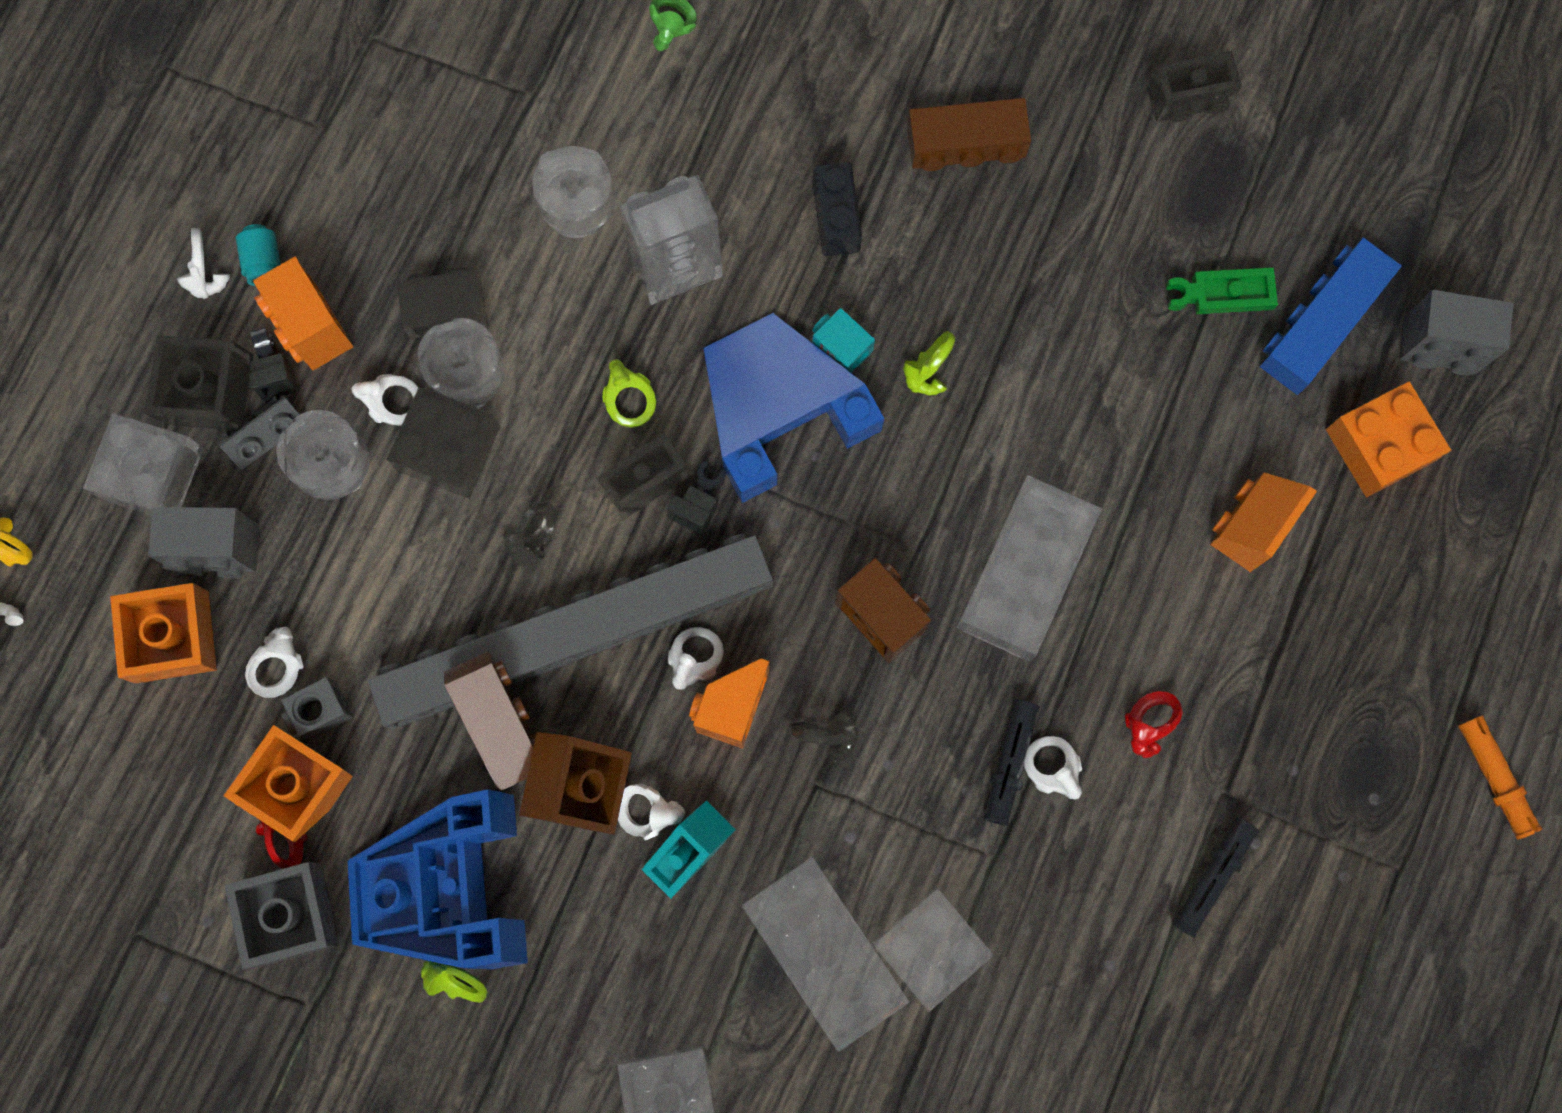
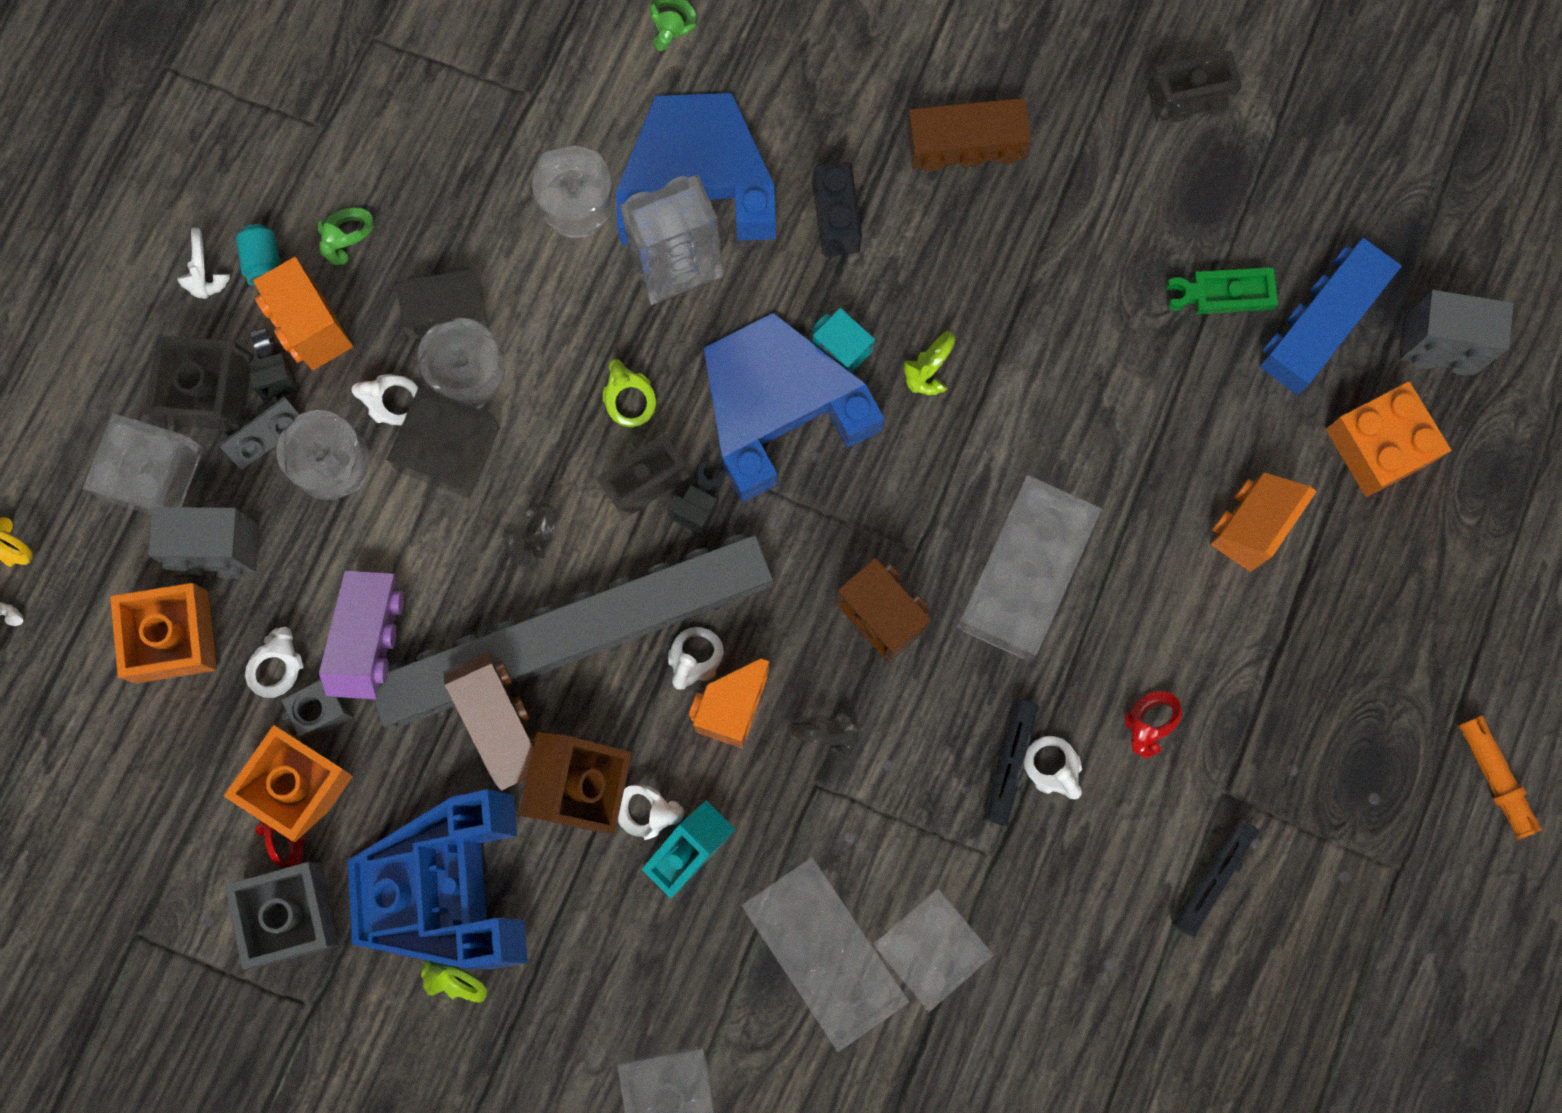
(334, 238): none -> bright green piece
(361, 635): none -> medium lavender brick
(704, 139): none -> blue wedge

